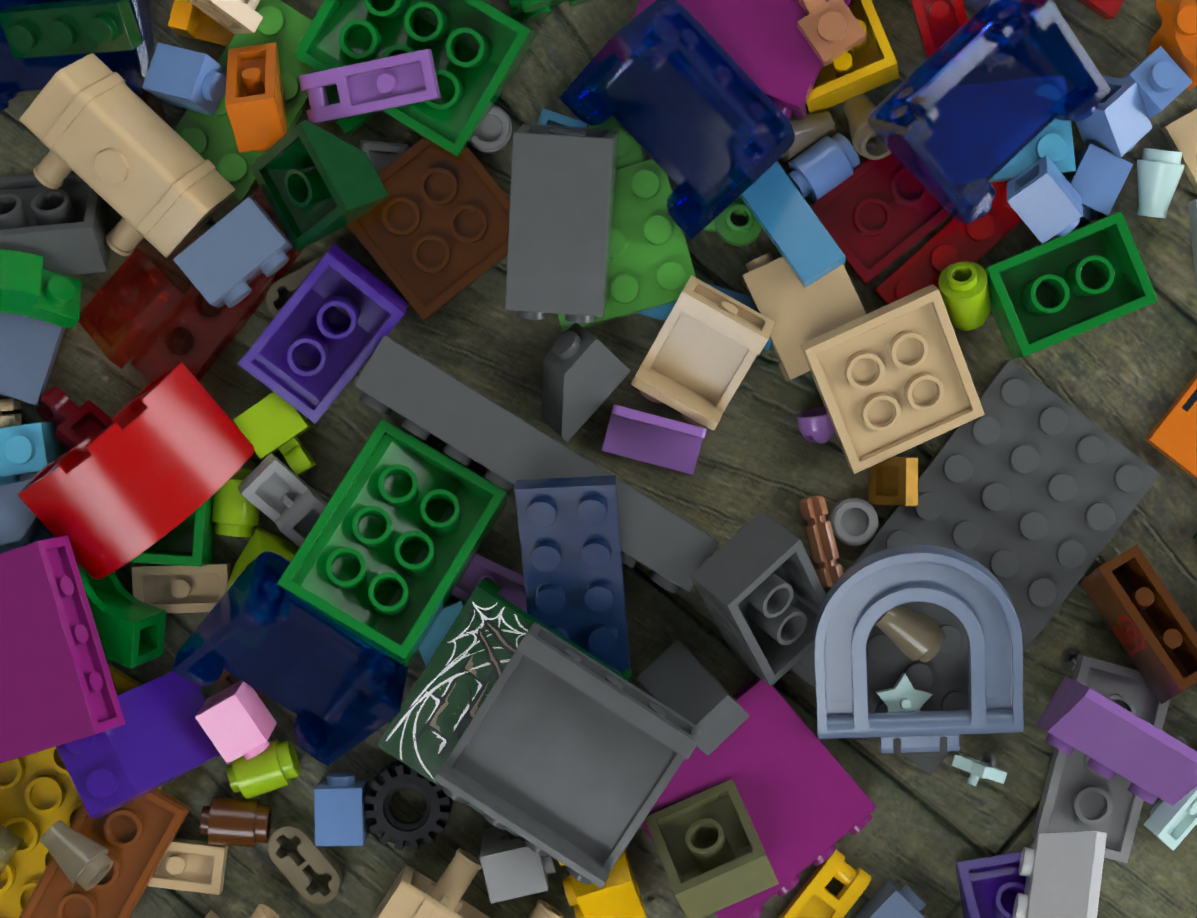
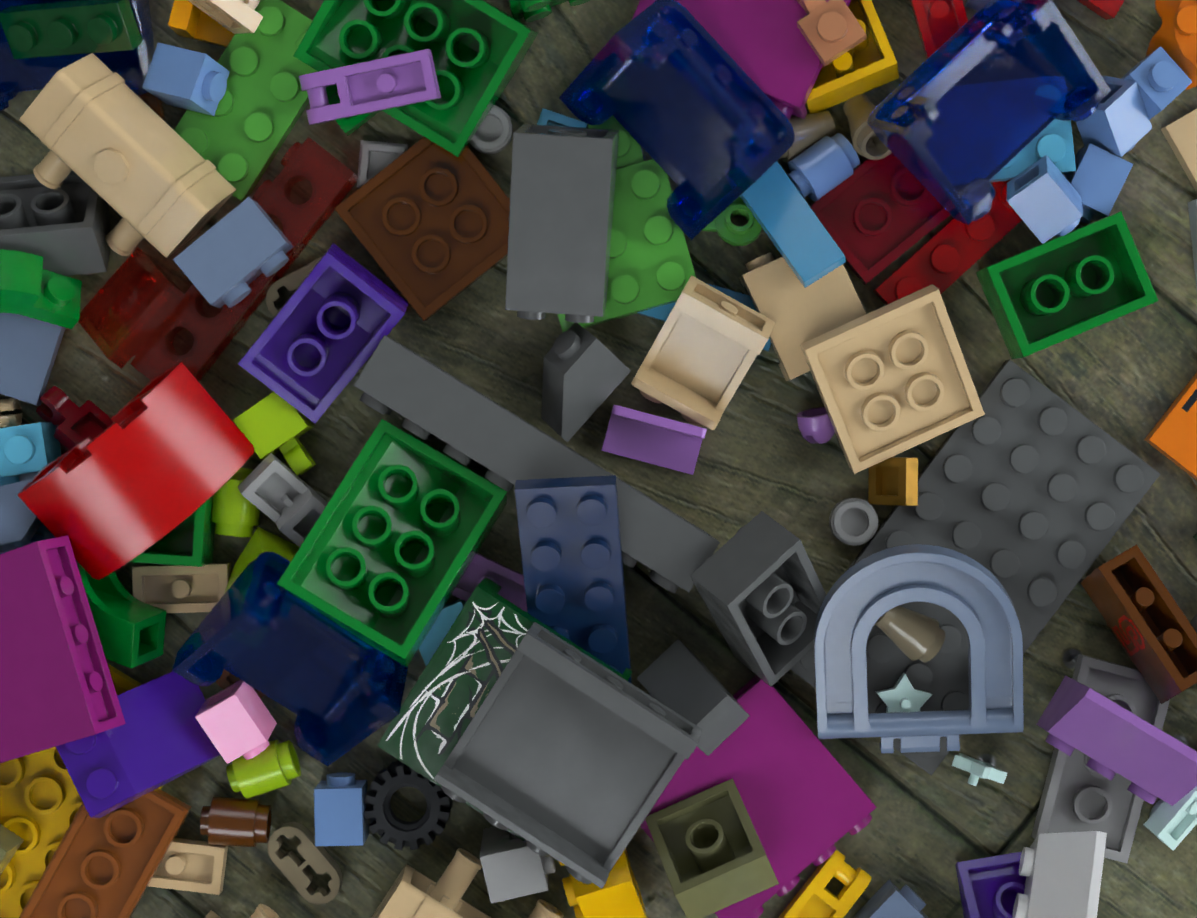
(78, 856): dark tan cone -> none
(255, 97): orange slope -> none
(317, 183): dark green slope -> none
(821, 540): nougat axle -> none
(965, 294): lime brick -> none
(1157, 181): light aqua cone -> none

